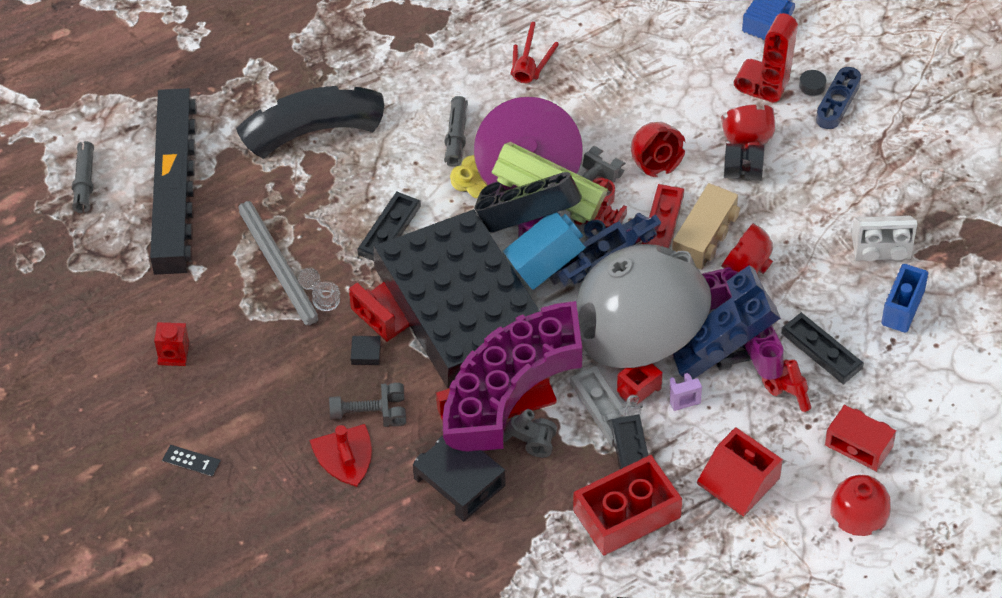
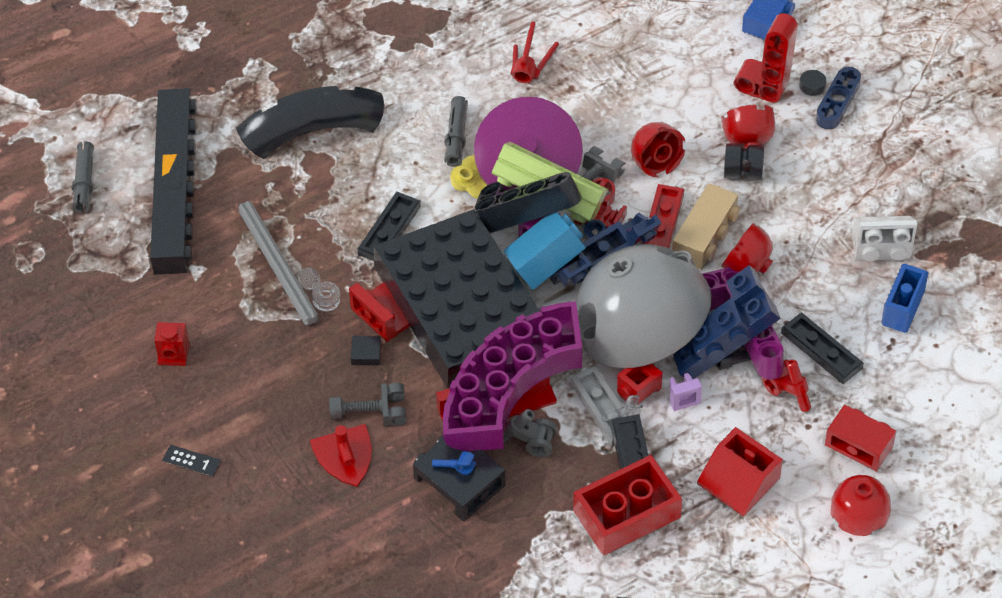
(463, 465): none -> blue hand

